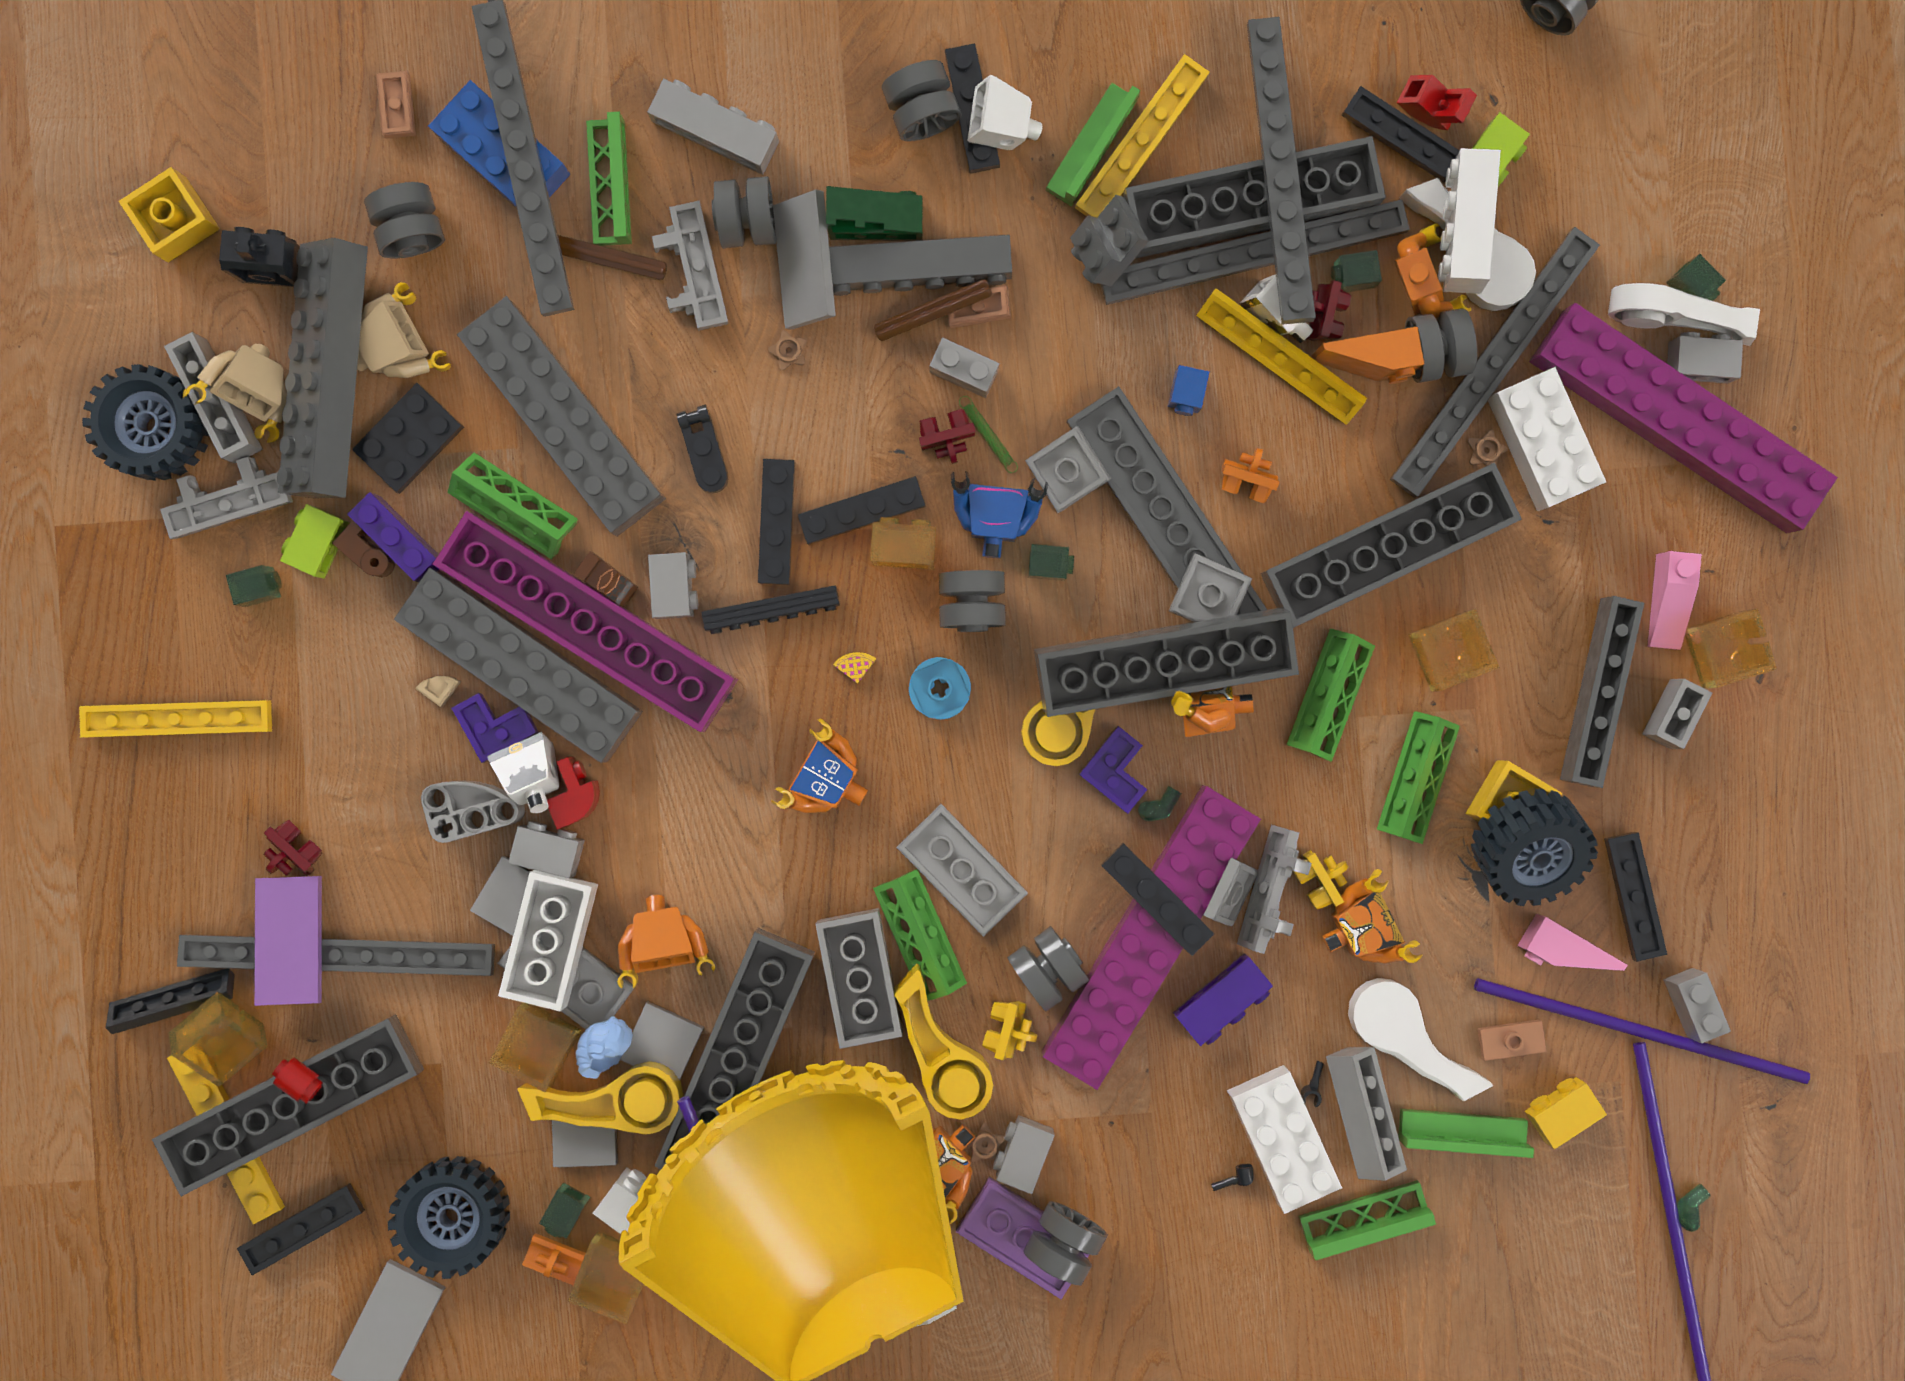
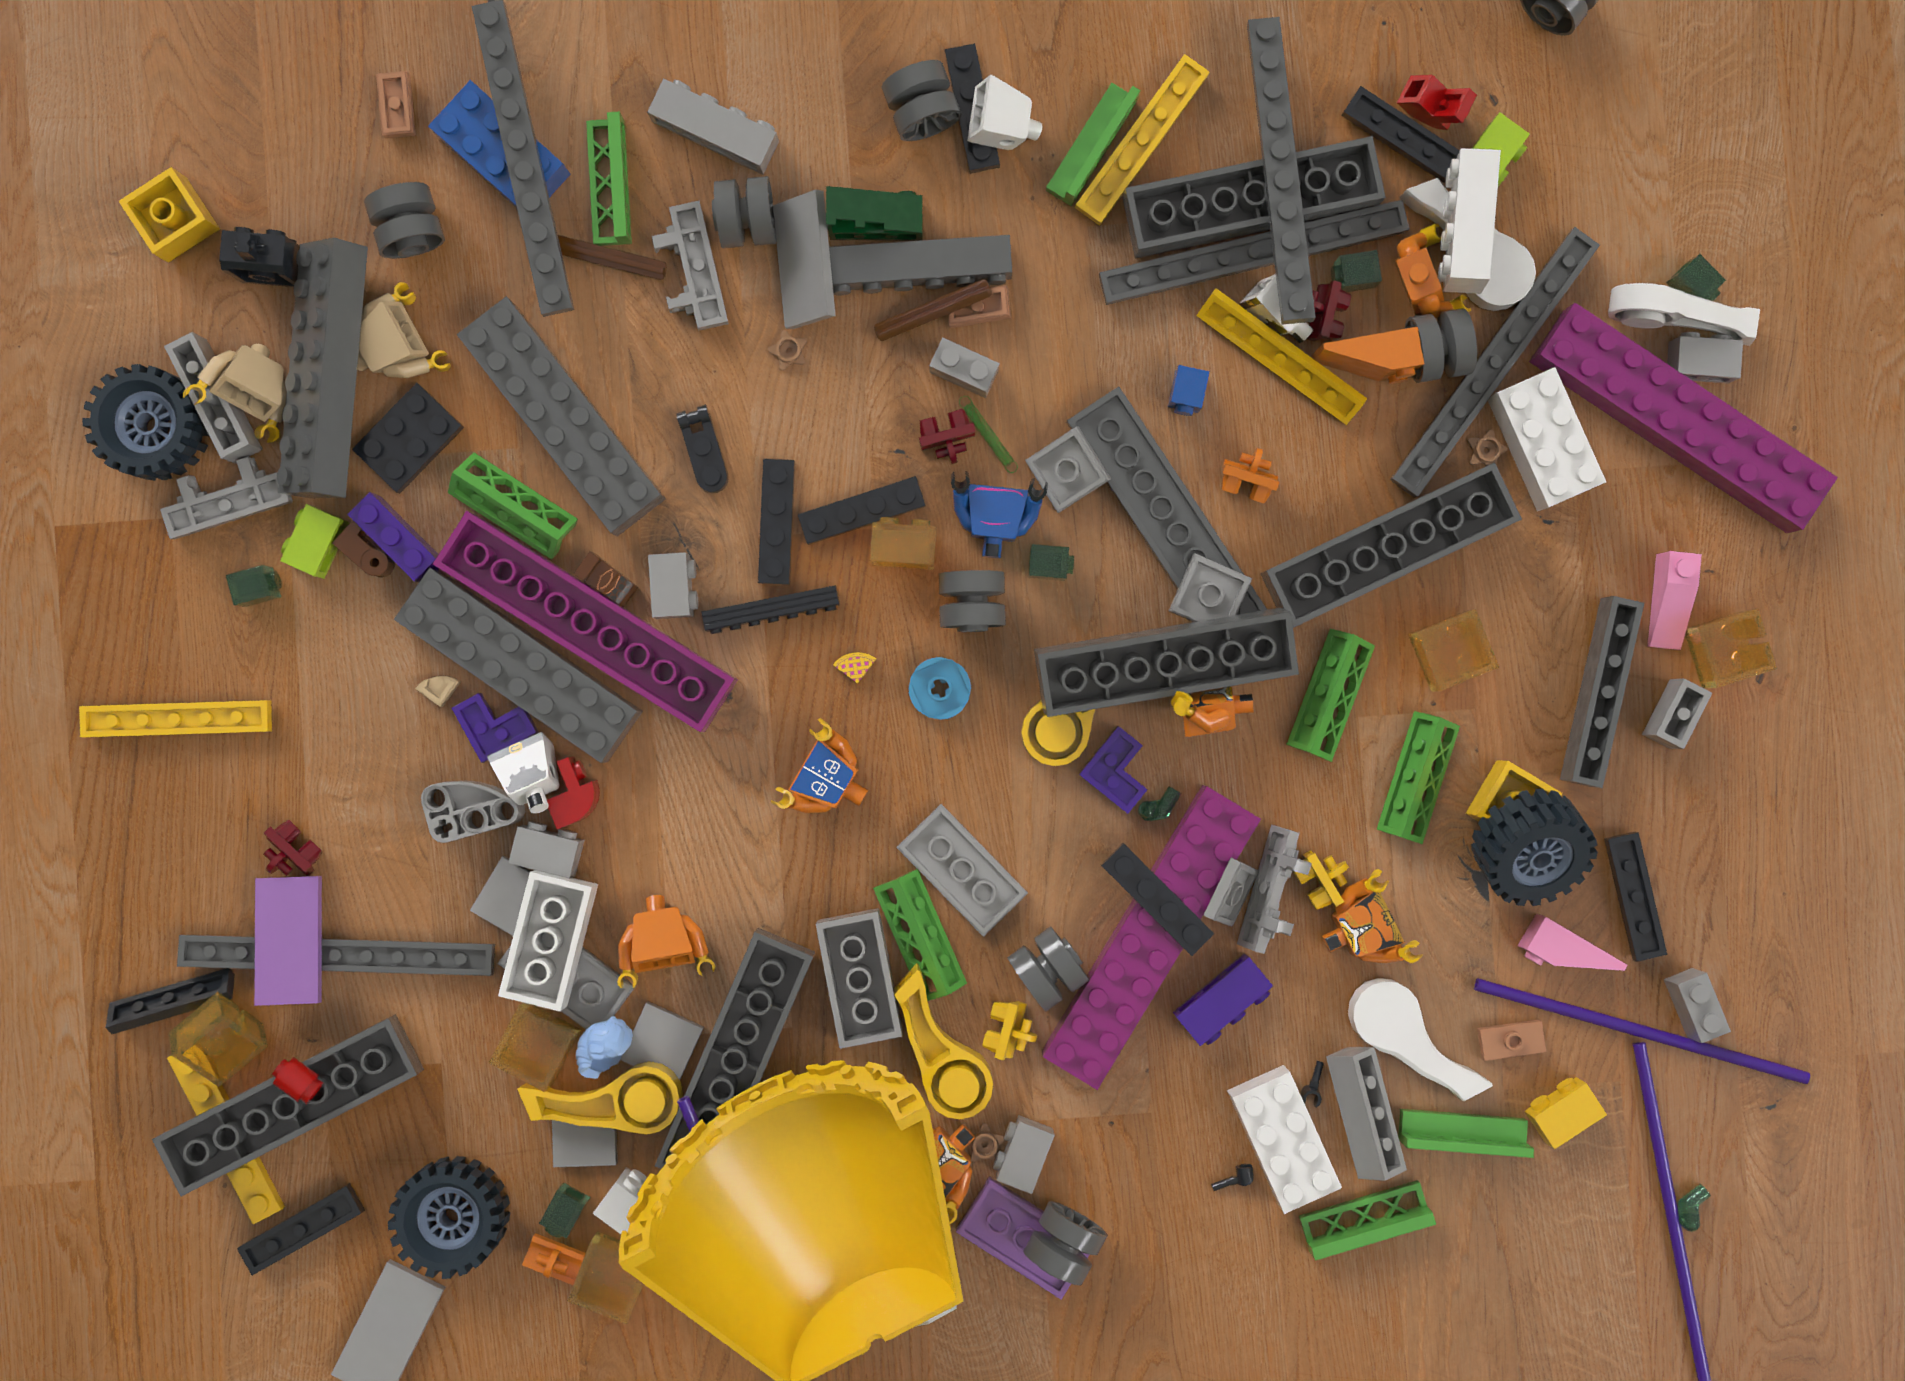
(1108, 242): dark grey plate -> none

